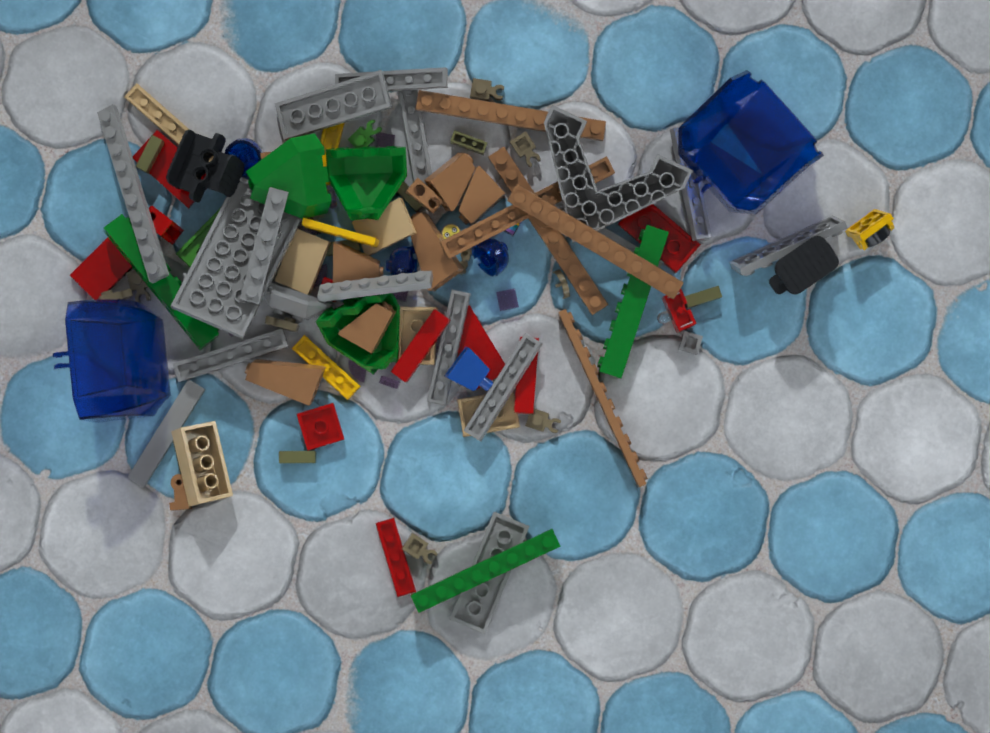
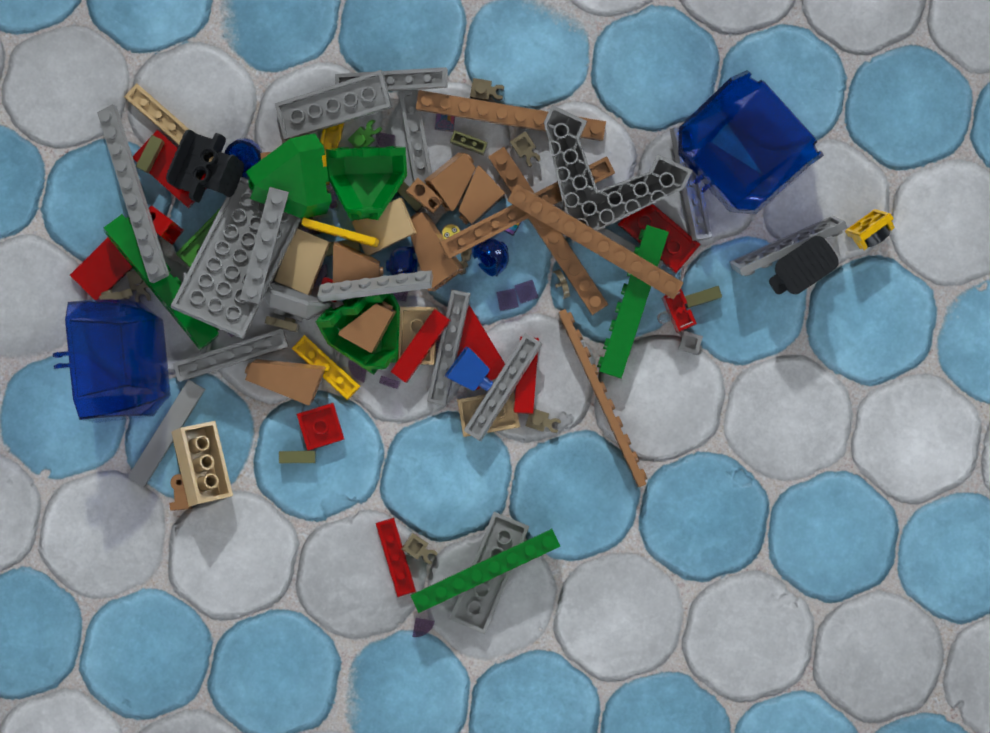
(422, 627): none -> clear purple tile
(444, 123): none -> clear purple tile
(526, 291): none -> clear purple tile

